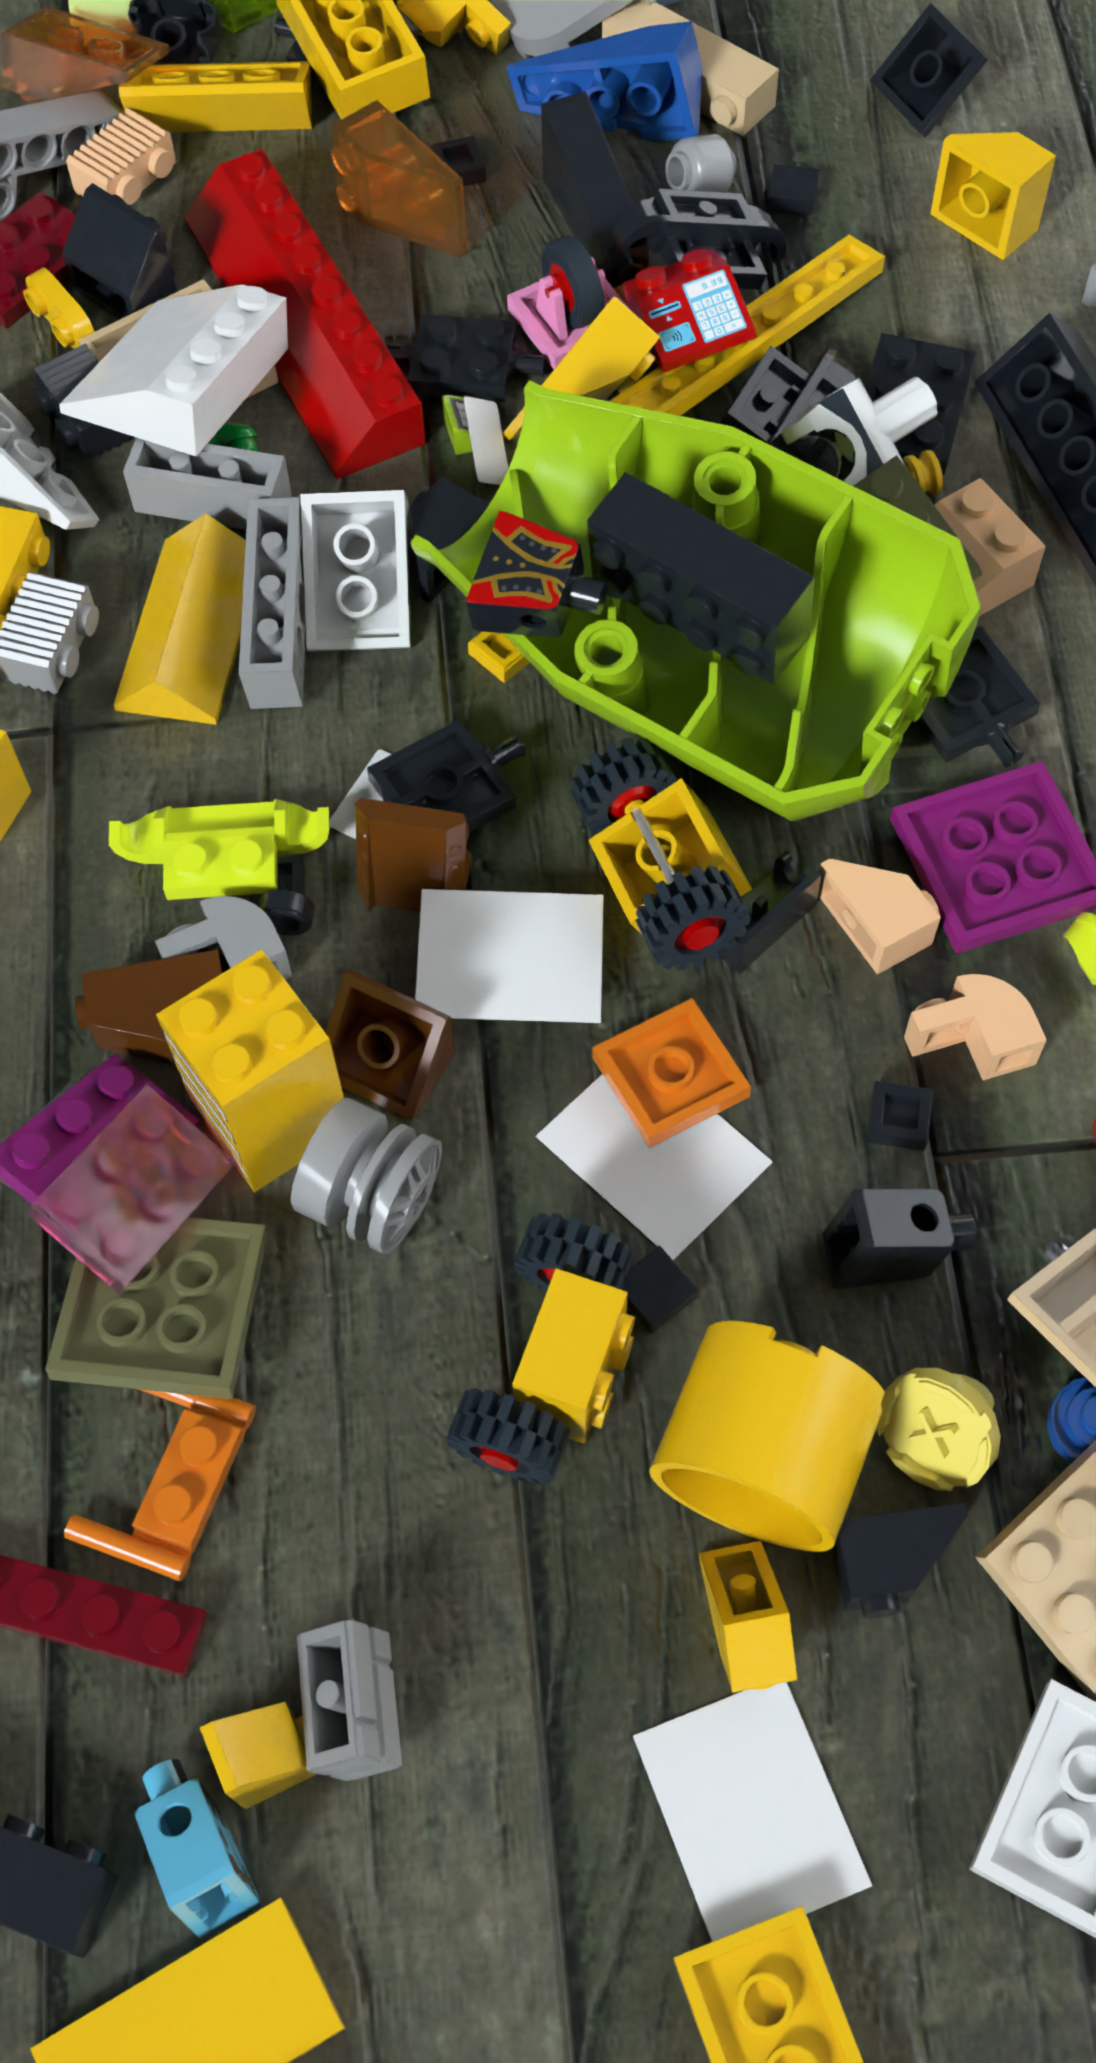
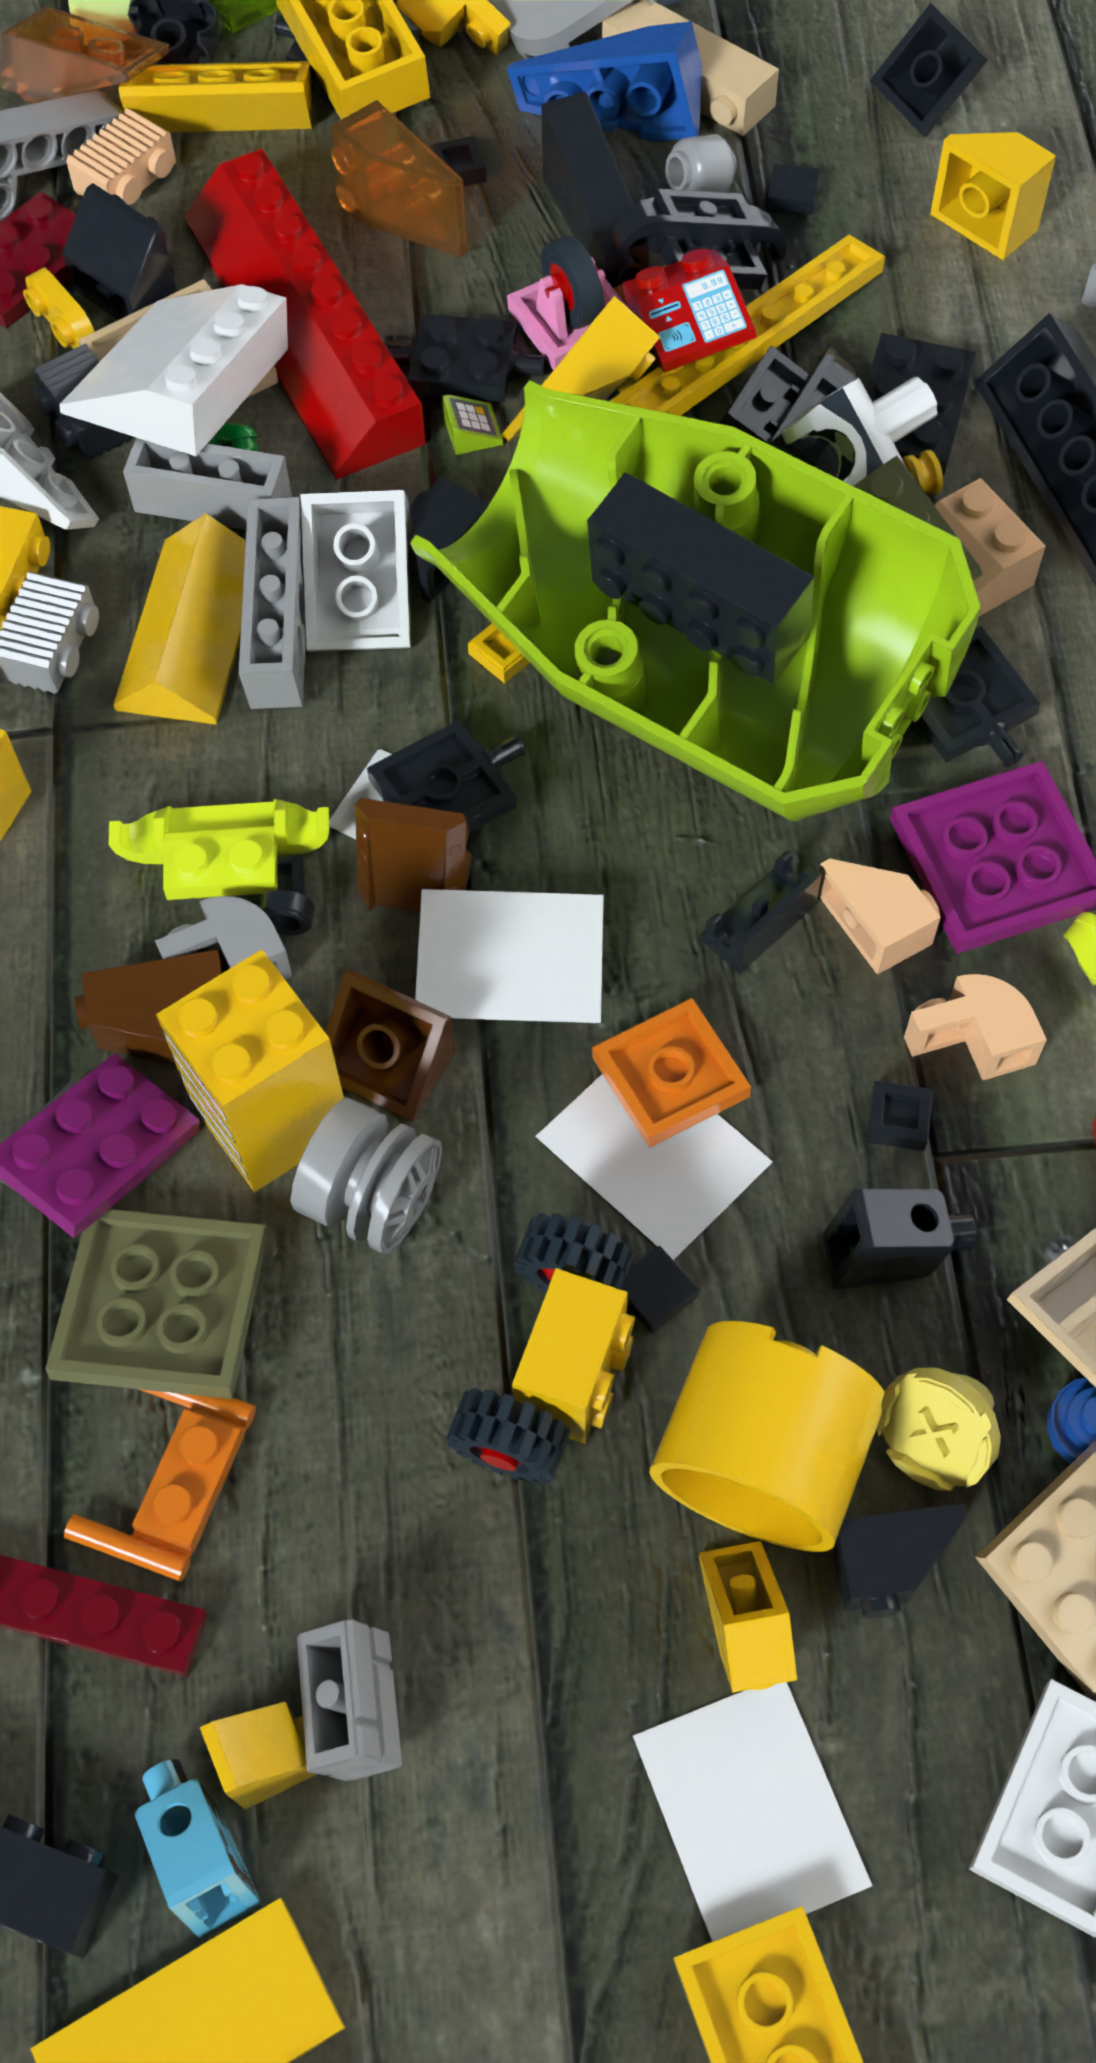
(131, 1188): clear pink plate -> none
(486, 440): white sticker -> none
(530, 581): torso -> none
(662, 854): brick -> none

